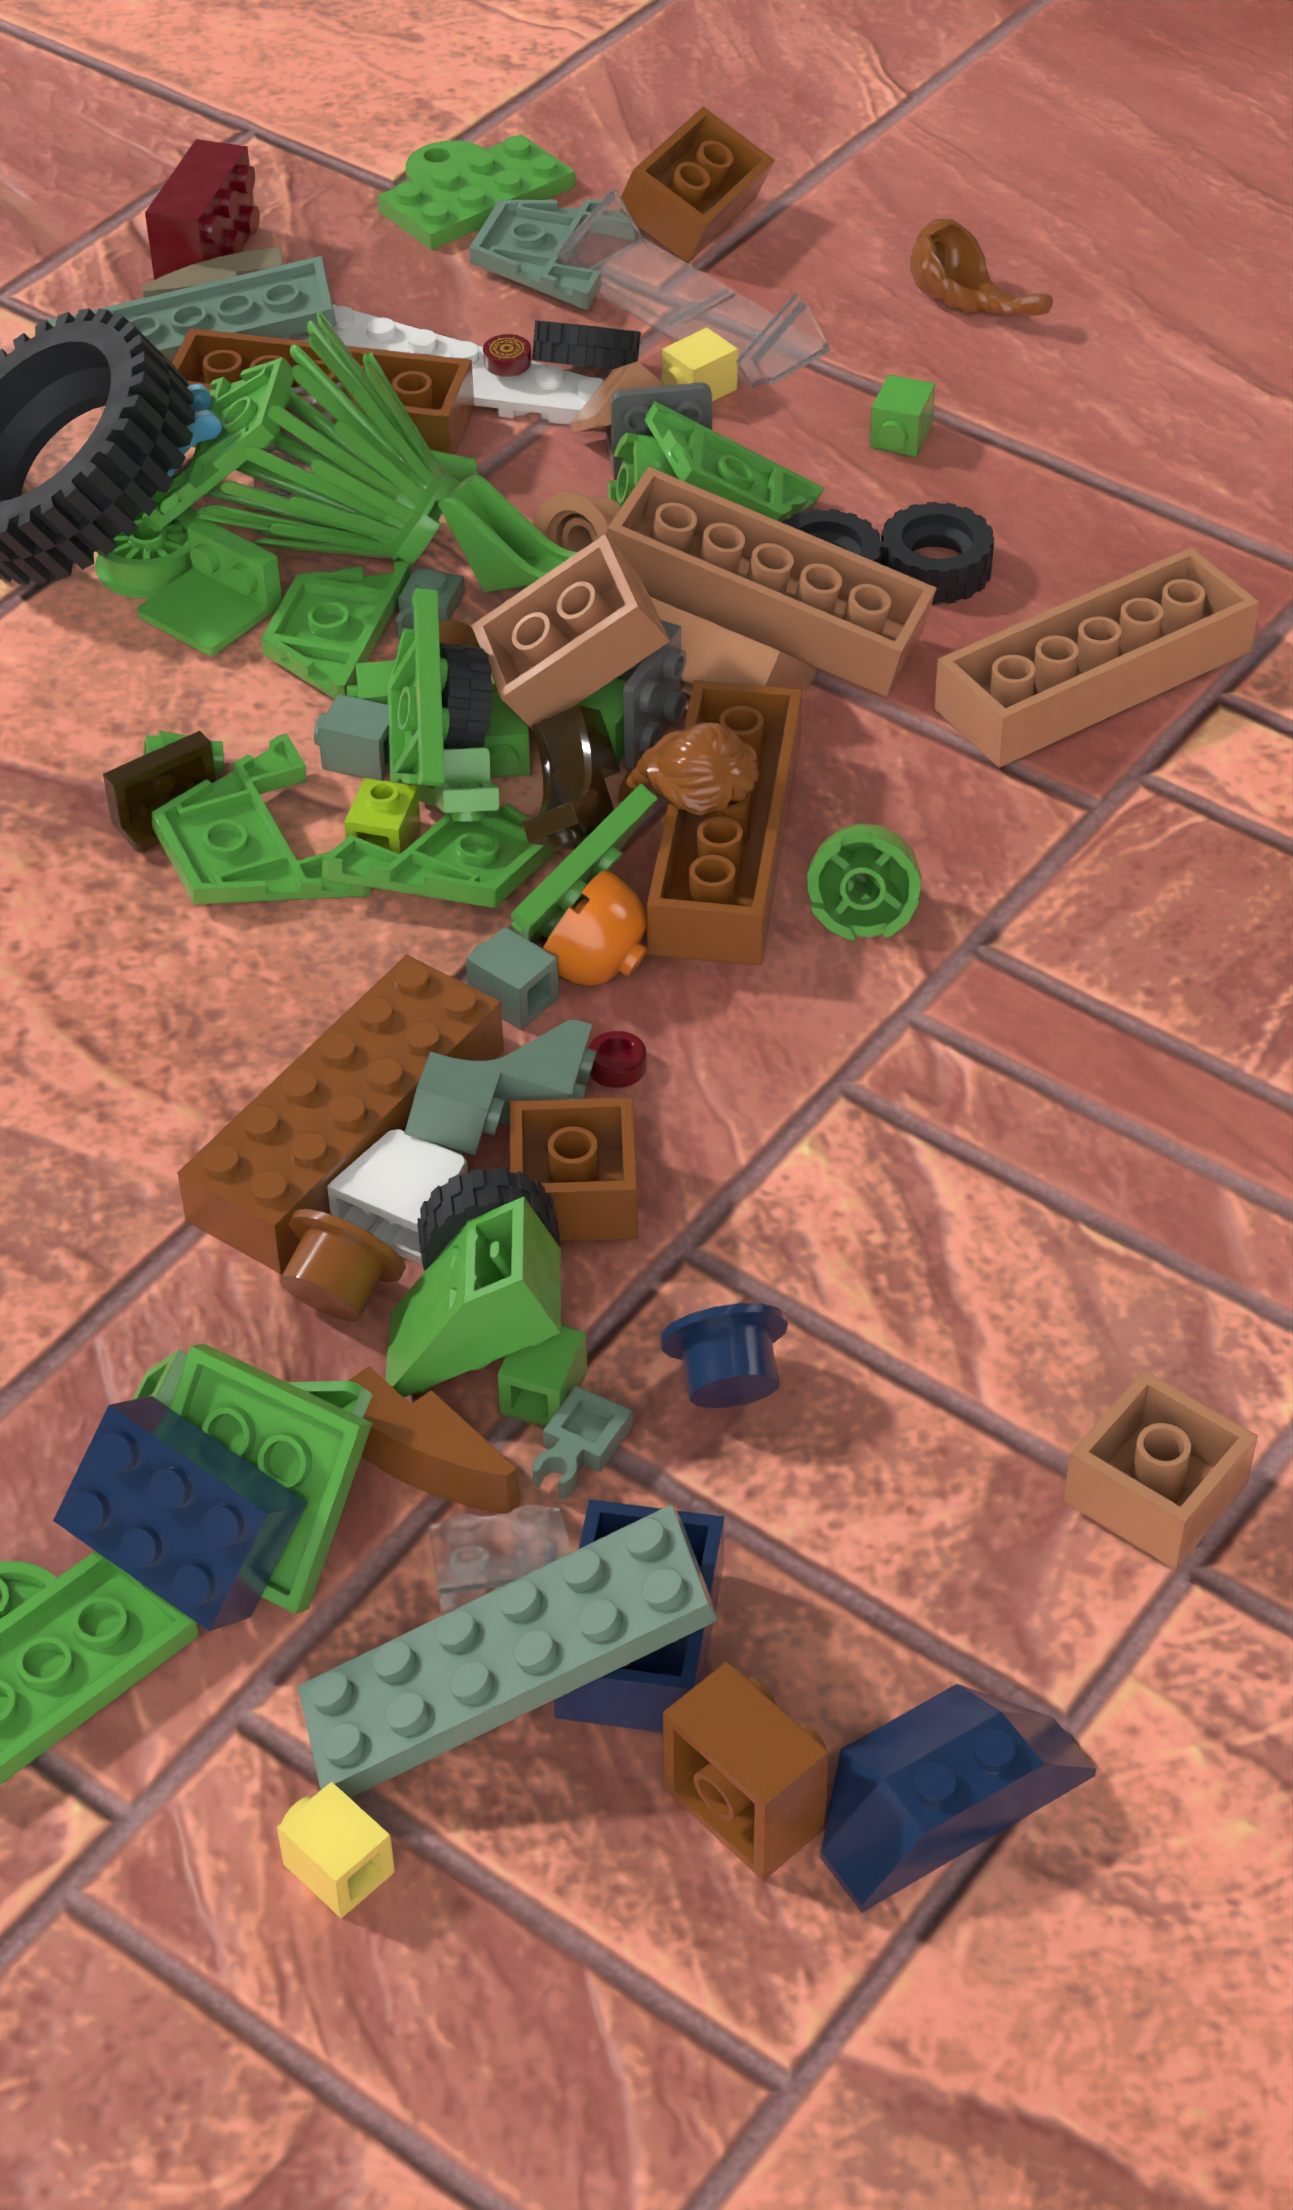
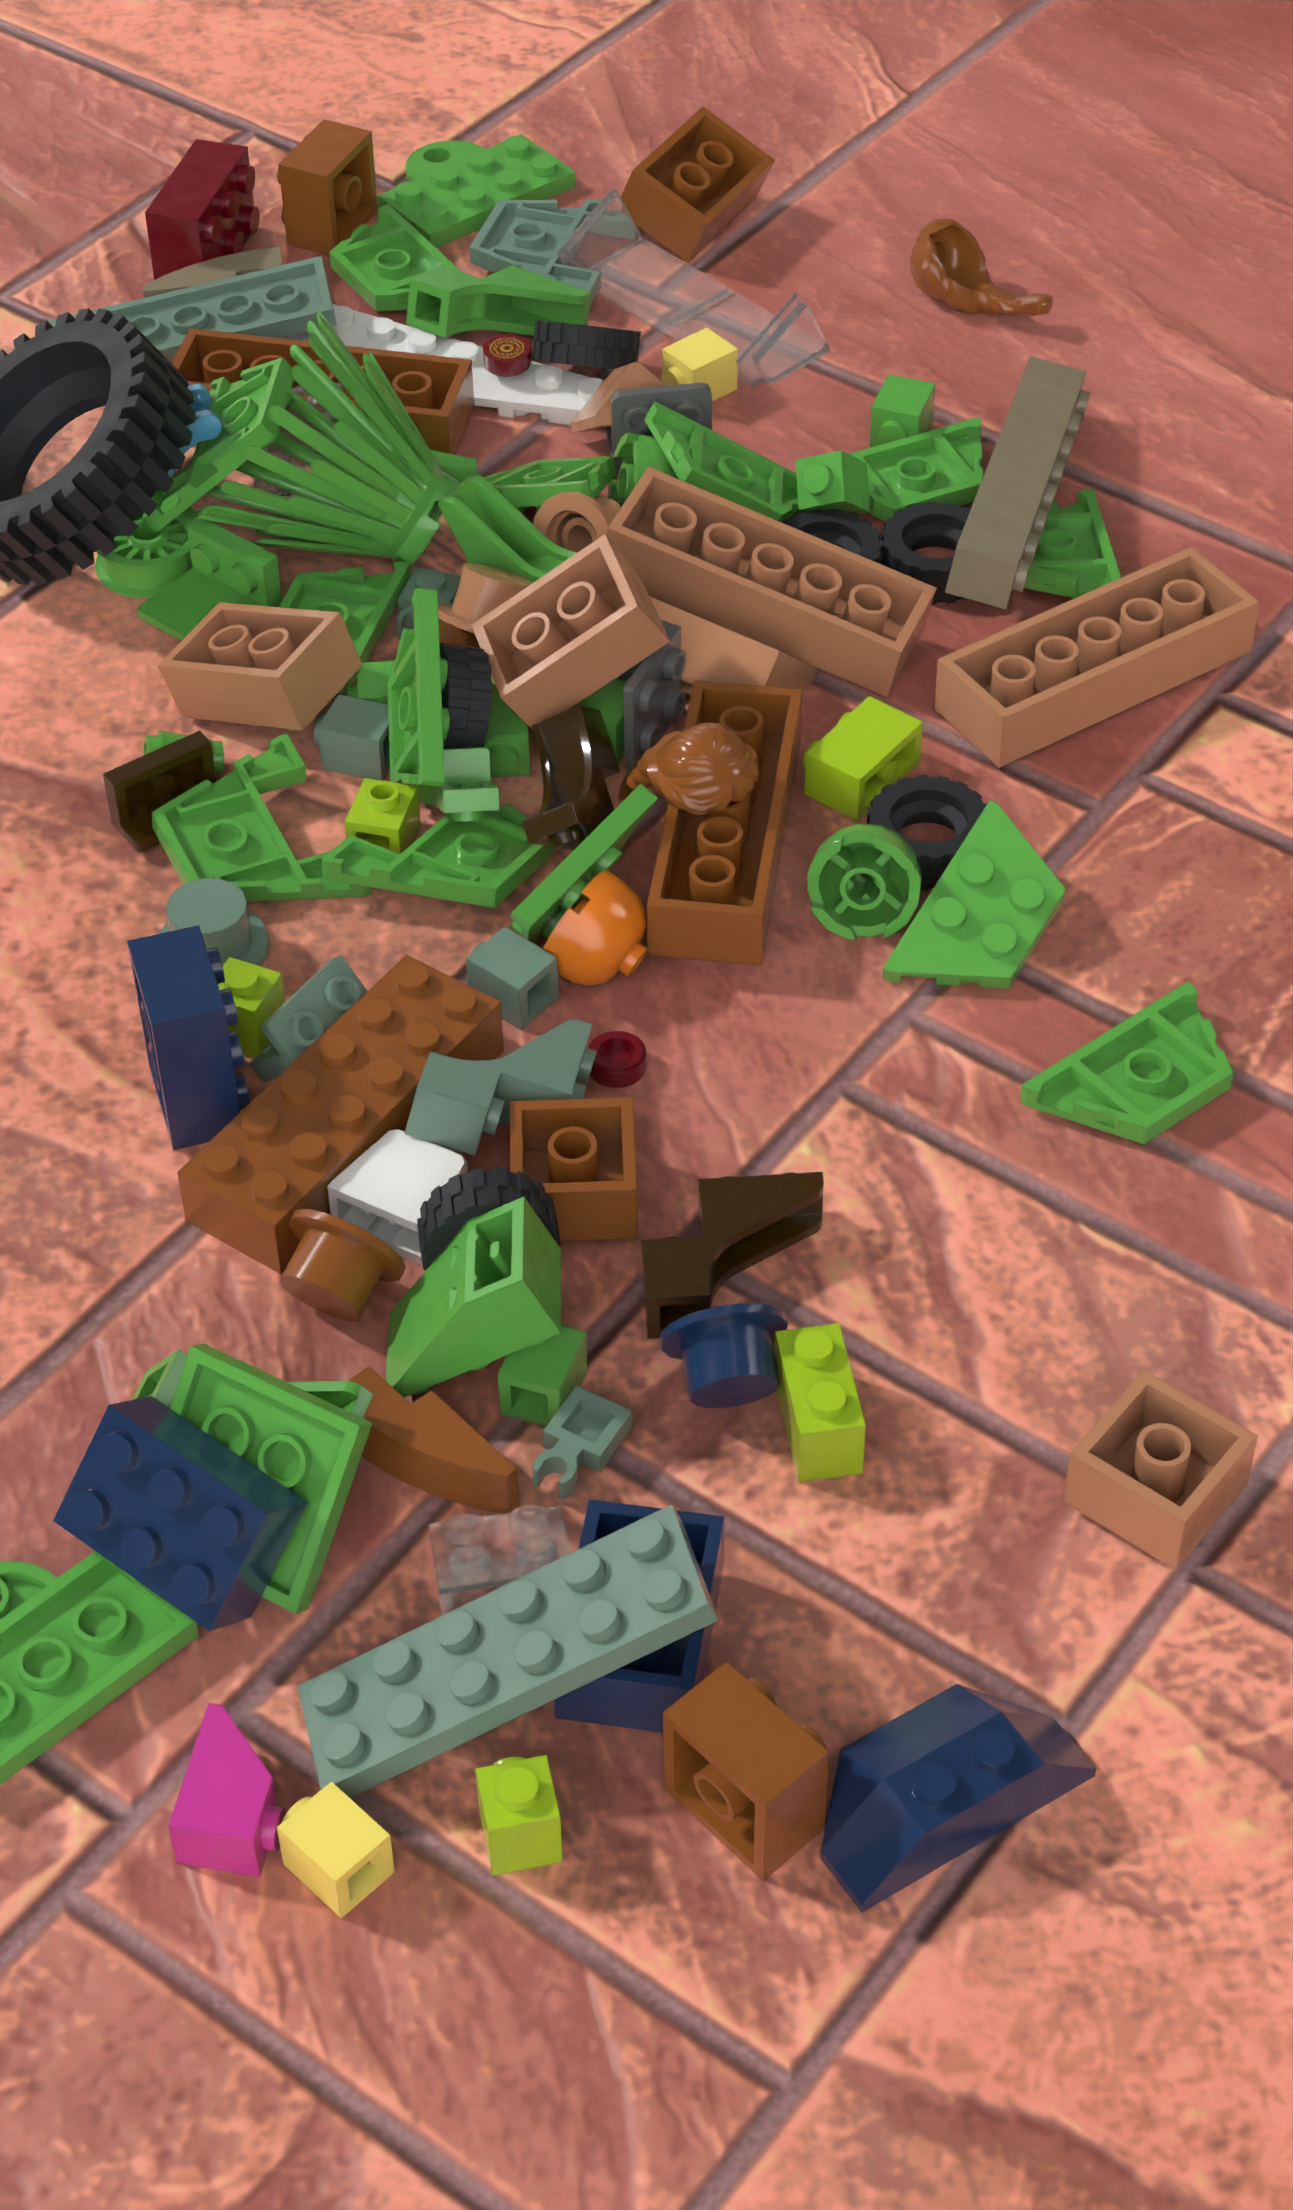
(188, 1034): none -> dark blue brick
(222, 917): none -> sand green piece
(225, 1803): none -> dark pink slope
(256, 997): none -> lime brick
(261, 665): none -> nougat brick
(307, 1016): none -> sand green bracket
(328, 186): none -> dark orange brick
(384, 258): none -> bright green wing
(478, 593): none -> nougat piece
(505, 301): none -> bright green arch
(519, 1814): none -> lime brick
(542, 479): none -> bright green wing
(738, 1227): none -> dark brown arch
(819, 1403): none -> lime brick
(833, 482): none -> bright green brick
(861, 756): none -> lime brick
(925, 468): none -> bright green wing
(928, 801): none -> black tyre
(981, 911): none -> bright green wing
(1019, 484): none -> dark tan brick
(1073, 551): none -> bright green wing
(1138, 1073): none -> bright green wing

